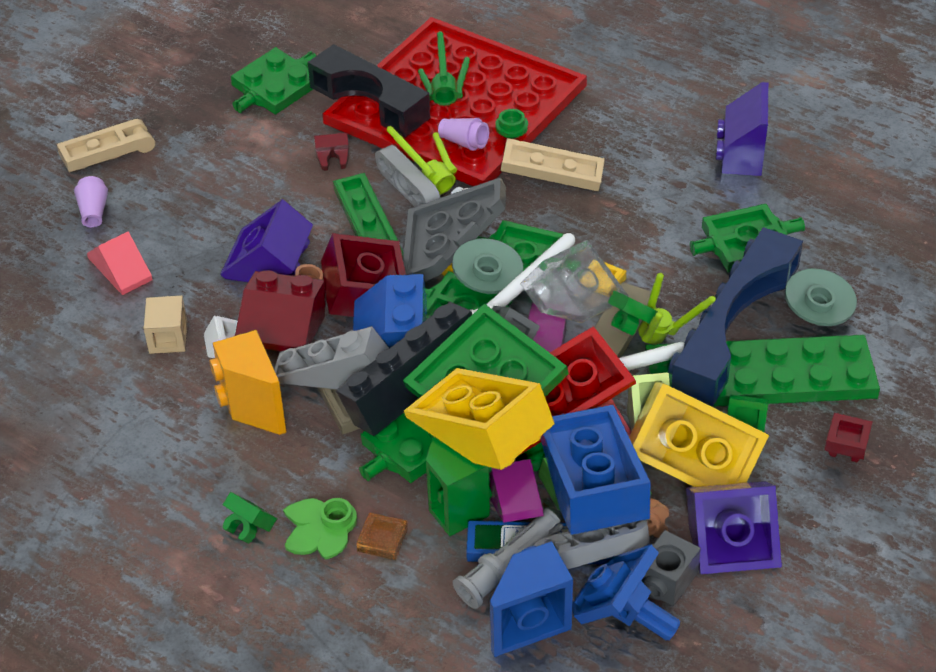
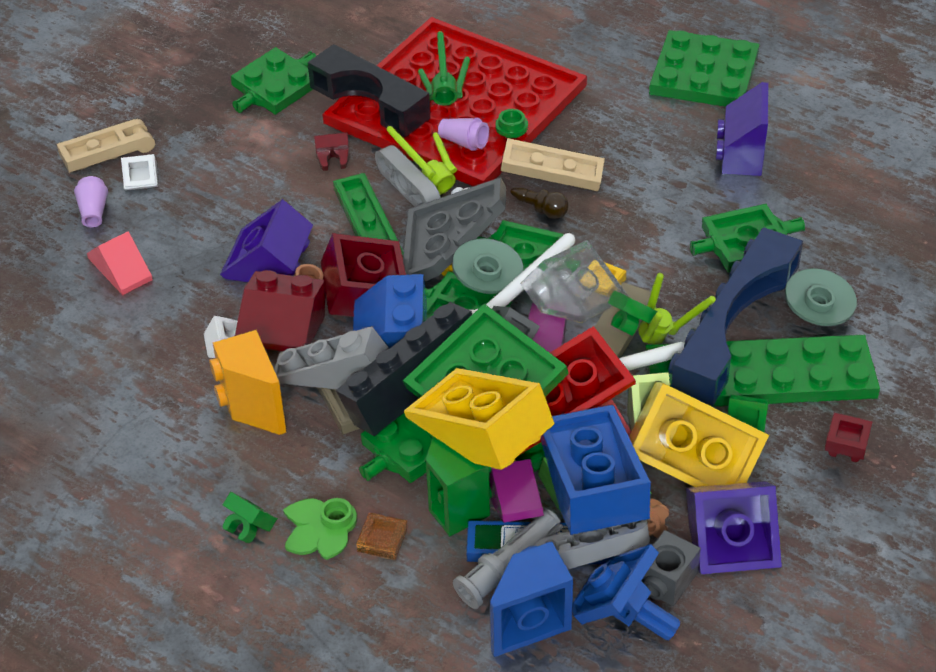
(139, 172): none -> white slope
(165, 324): tan brick -> none
(551, 204): none -> dark brown bar
(703, 68): none -> green plate

